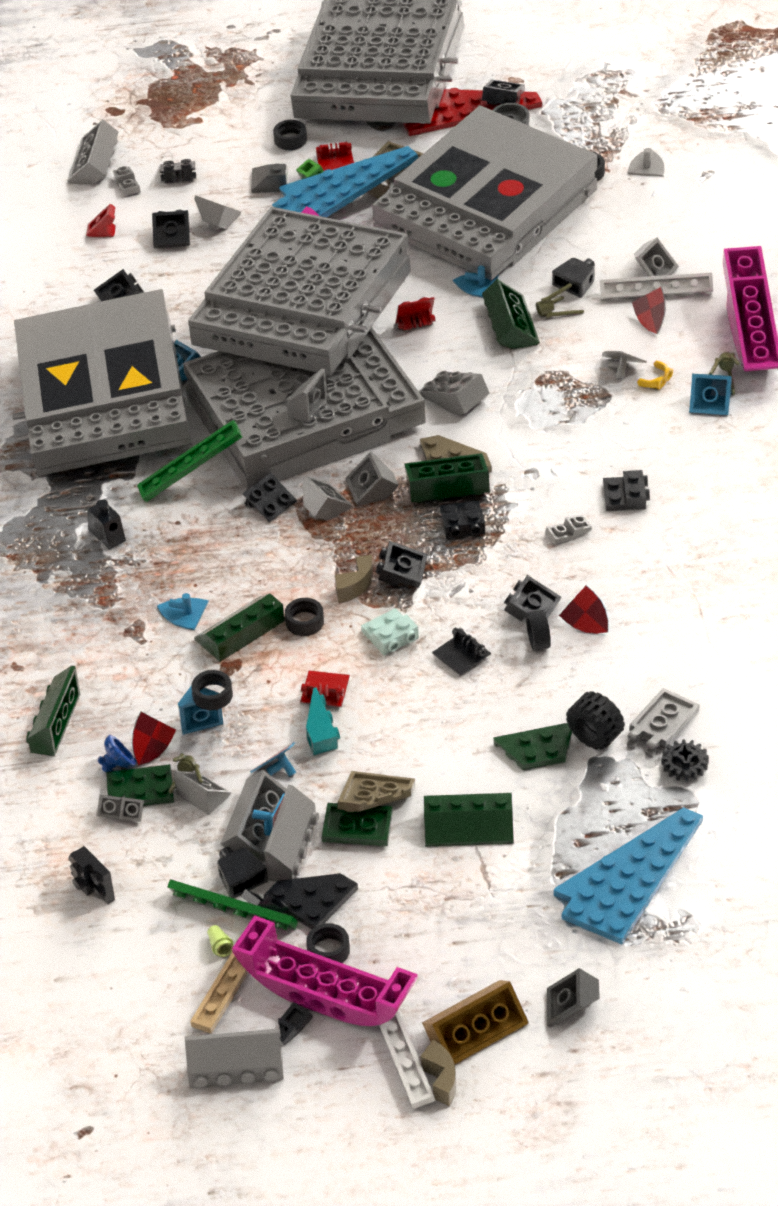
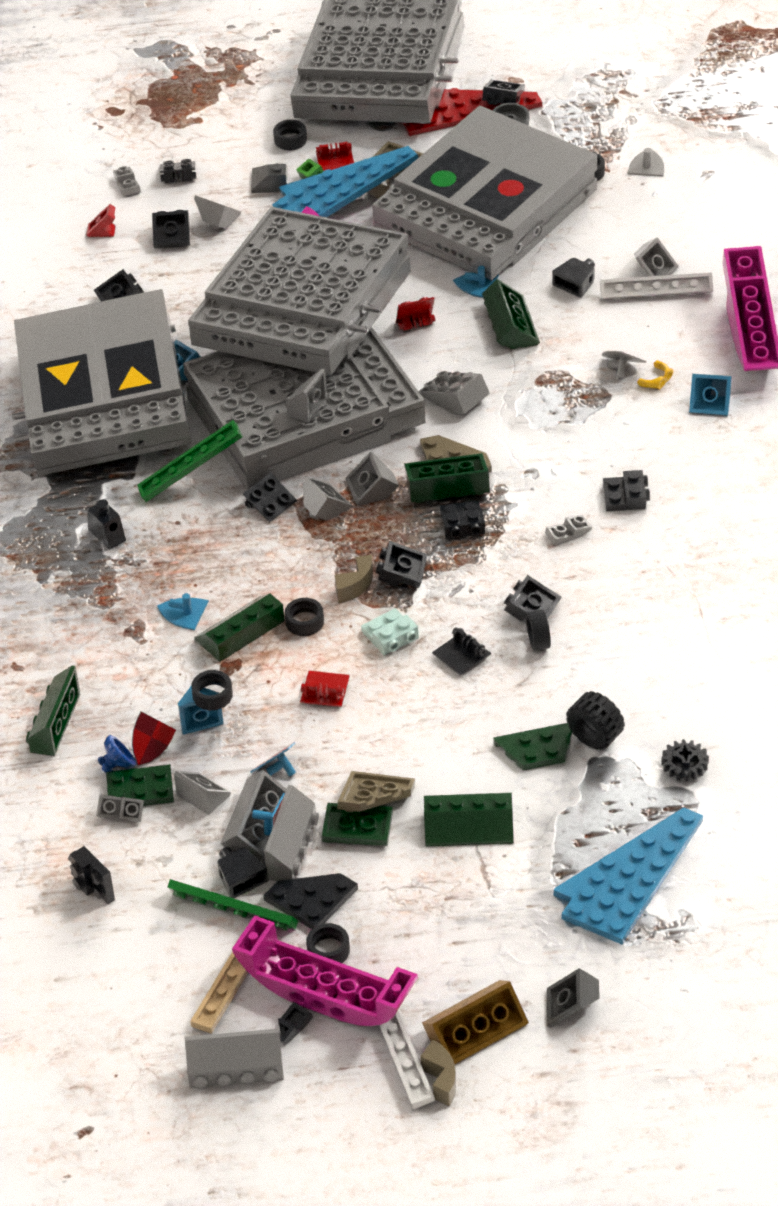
(94, 155): light grey slope -> none
(187, 764): olive plant -> none
(220, 941): yellowish green cone -> none
(269, 902): black slope -> none
(319, 728): teal slope -> none
(546, 305): olive plant -> none
(586, 612): shield -> none
(651, 310): shield -> none
(661, 720): light grey tile -> none
(726, 363): olive plant -> none

